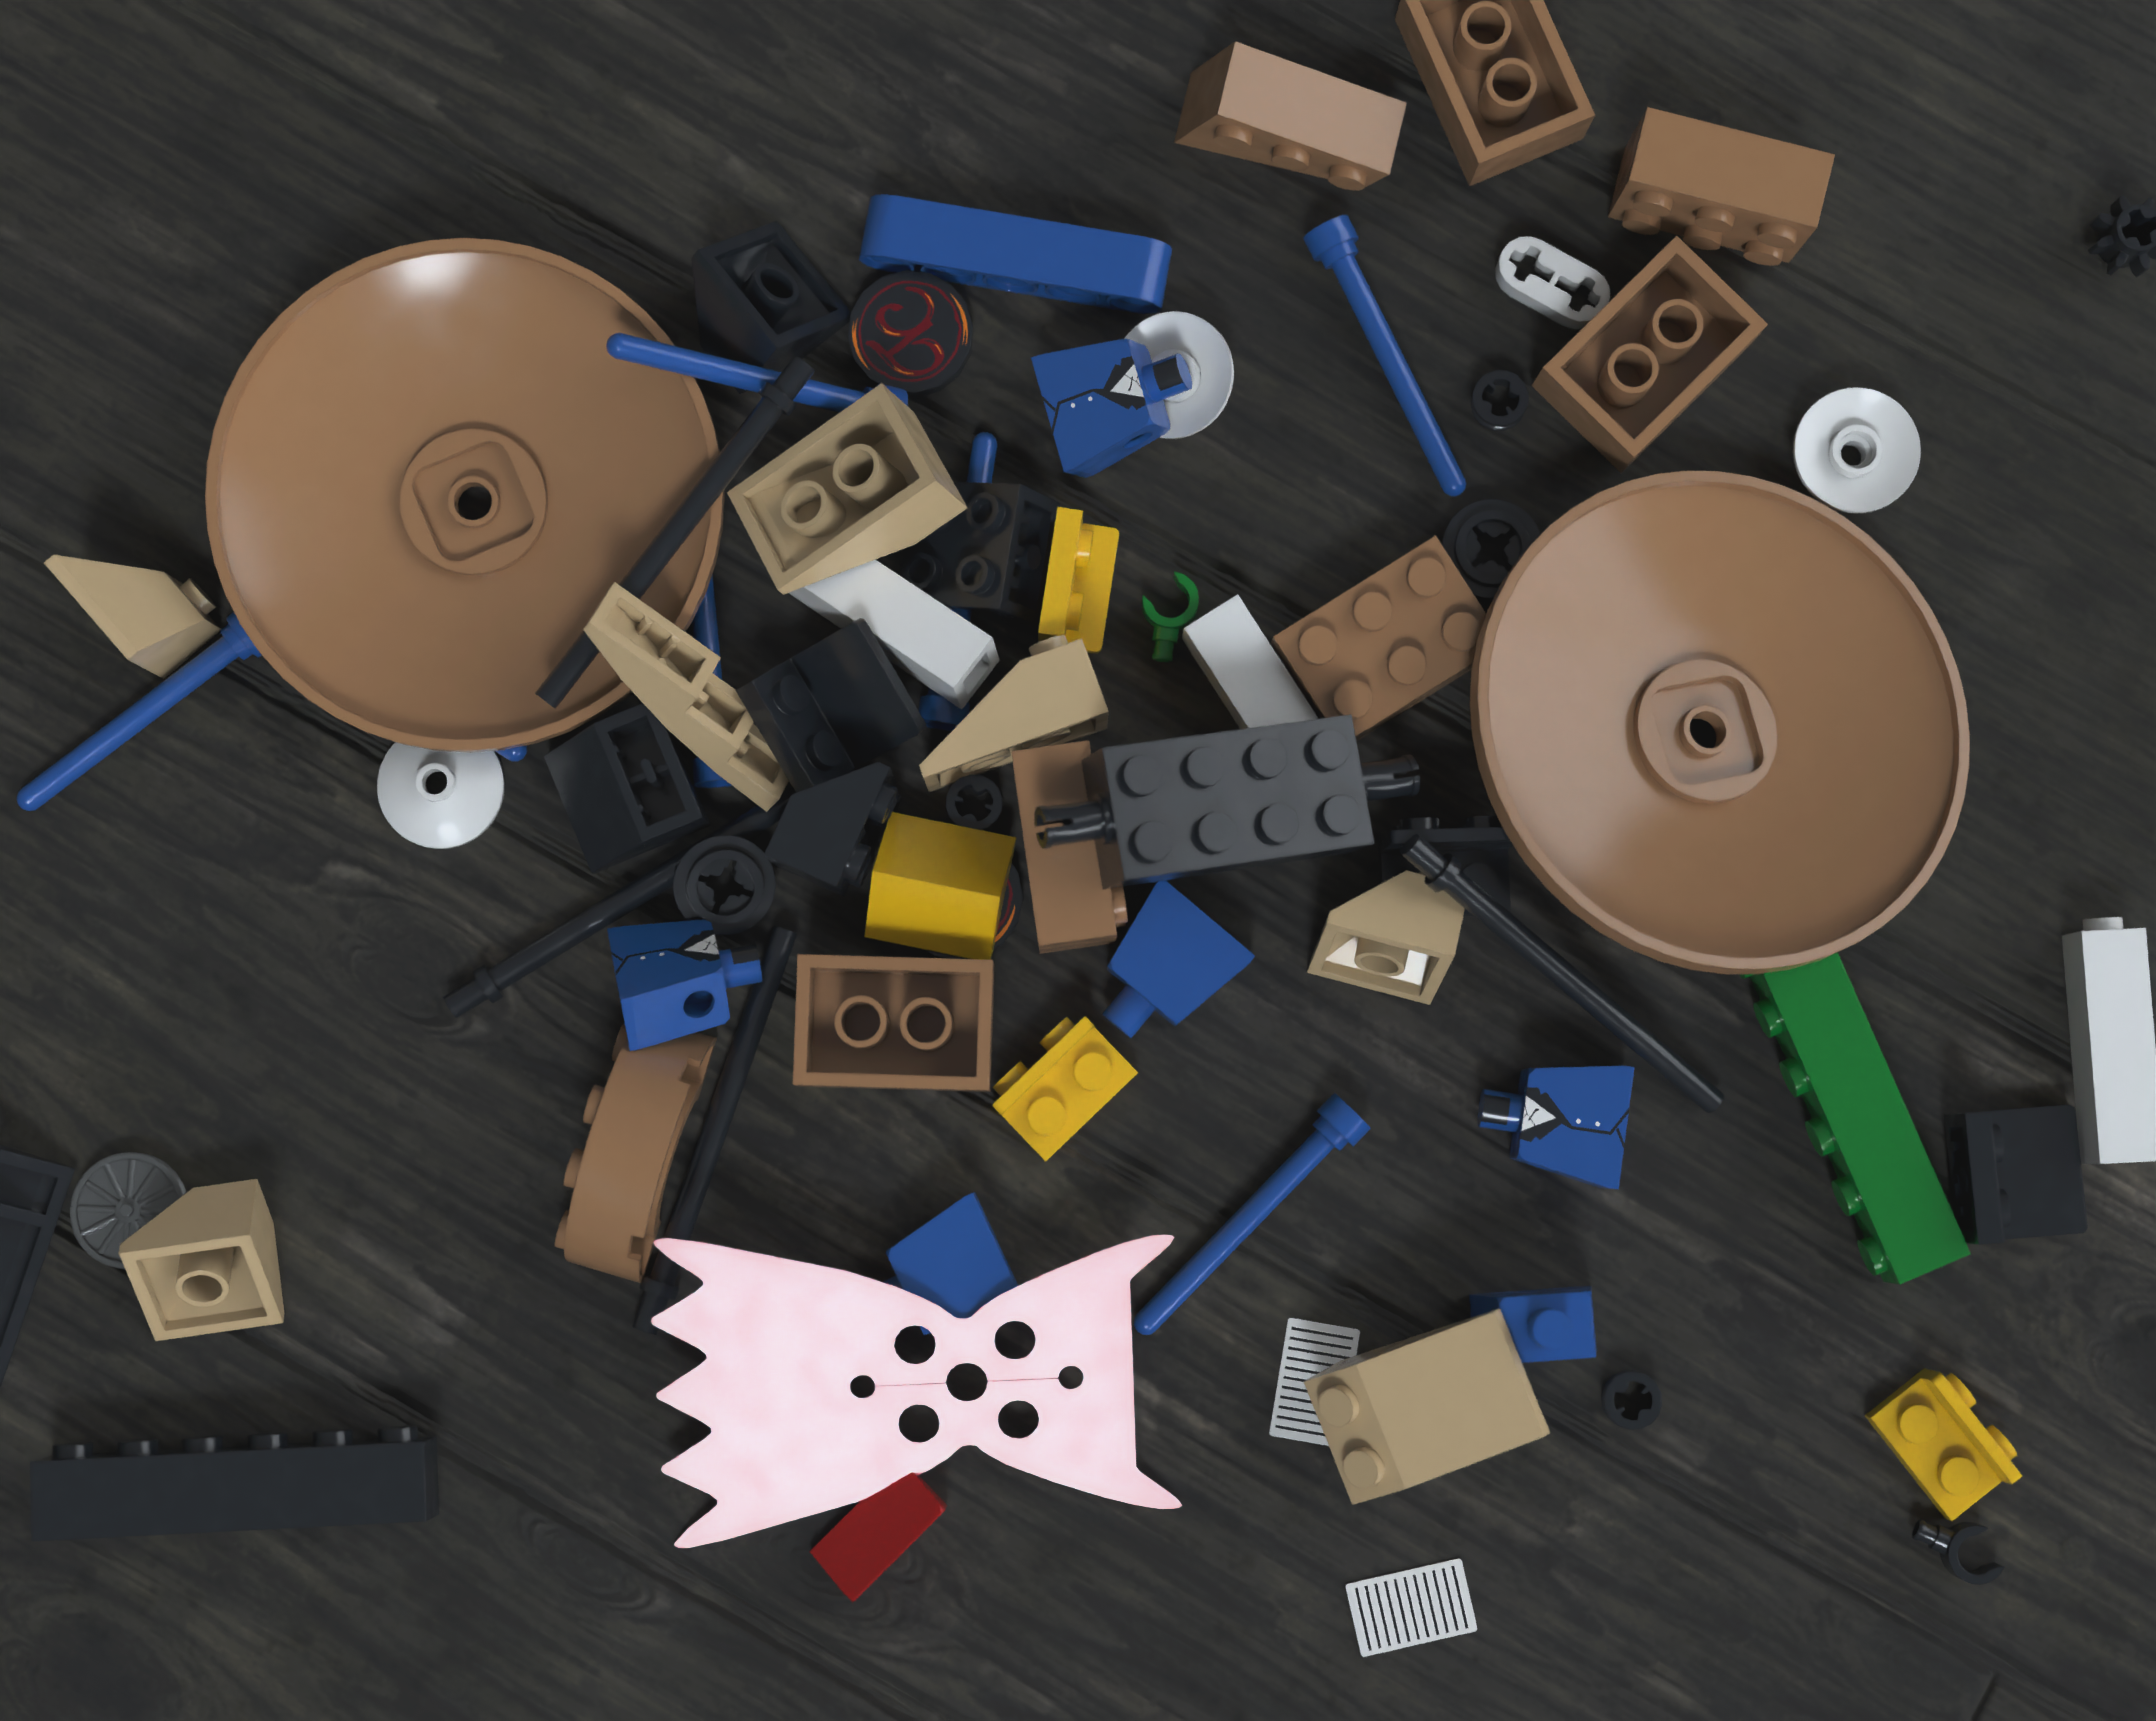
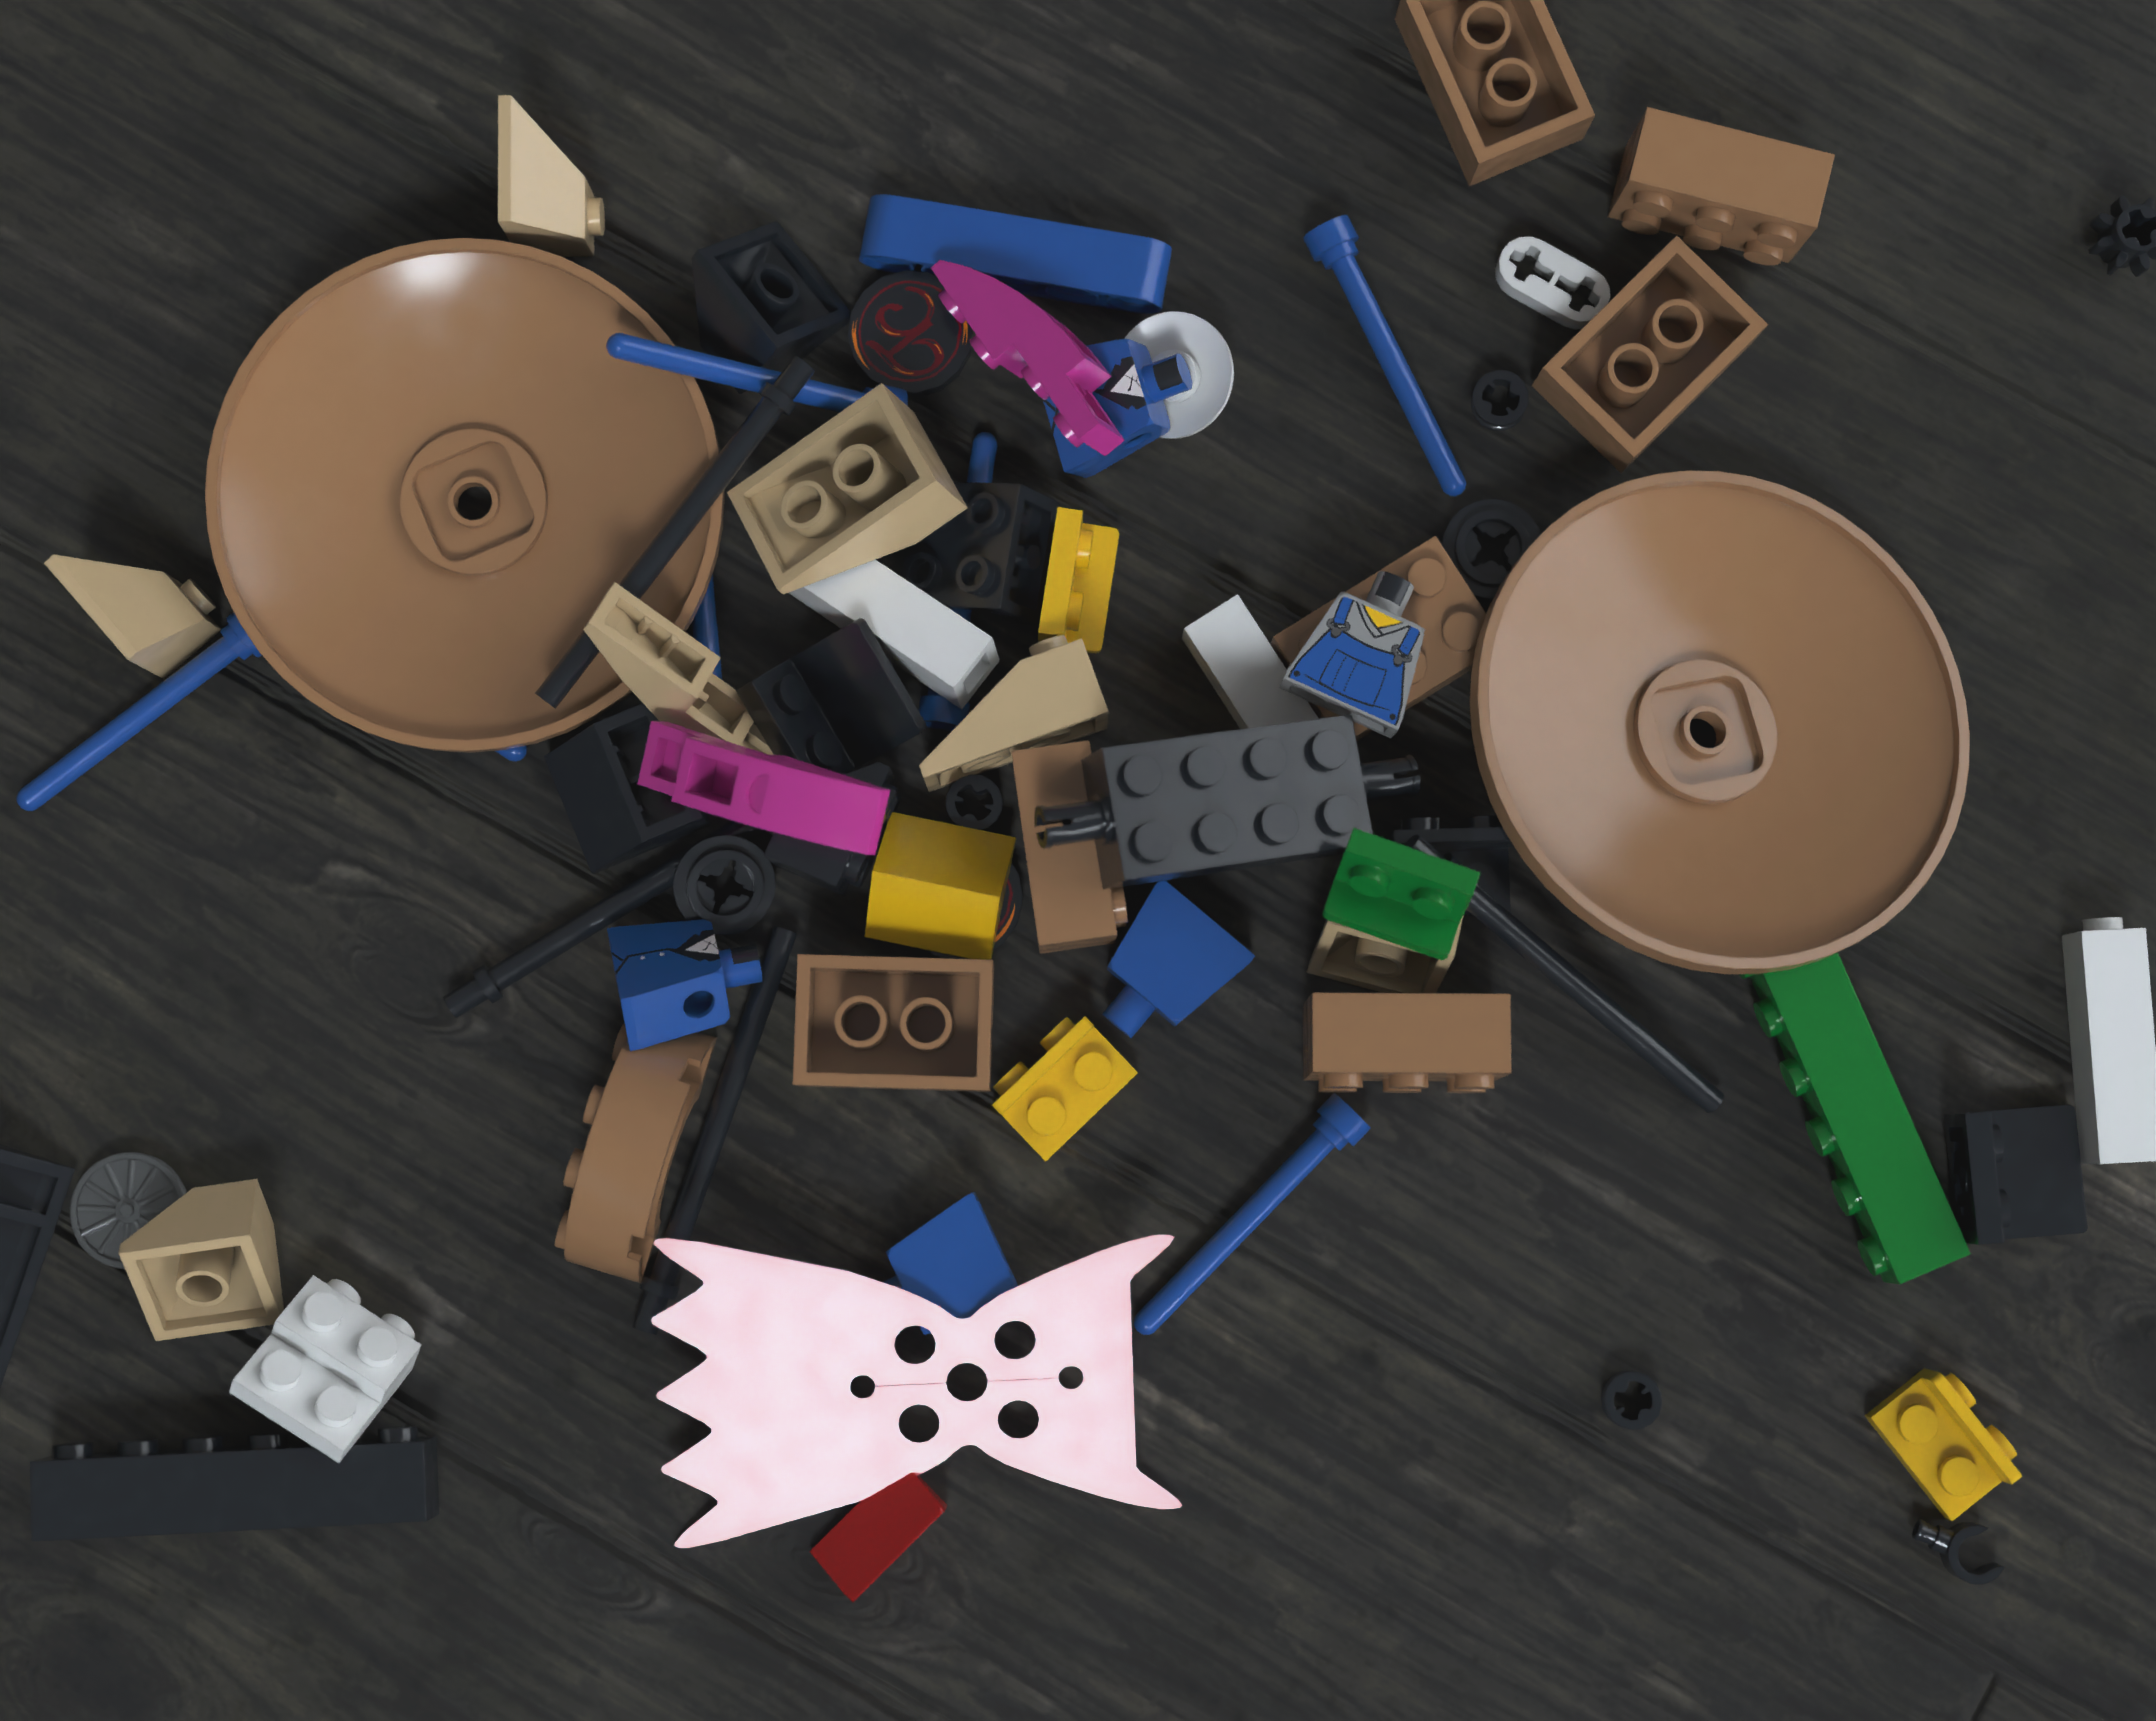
(327, 1366): none -> white plate
(447, 818): white dish -> none
(541, 191): none -> tan slope
(763, 789): none -> dark pink slope
(1032, 346): none -> dark pink slope
(1167, 629): green piece -> none
(1290, 118): medium nougat wedge -> none
(1306, 1352): white sticker -> none
(1361, 657): none -> torso
(1400, 894): none -> green bracket
(1406, 1041): none -> medium nougat brick
(1411, 1607): white sticker -> none
(1426, 1406): tan slope -> none
(1545, 1321): blue torso -> none
(1566, 1120): blue torso -> none
(1880, 433): white dish -> none

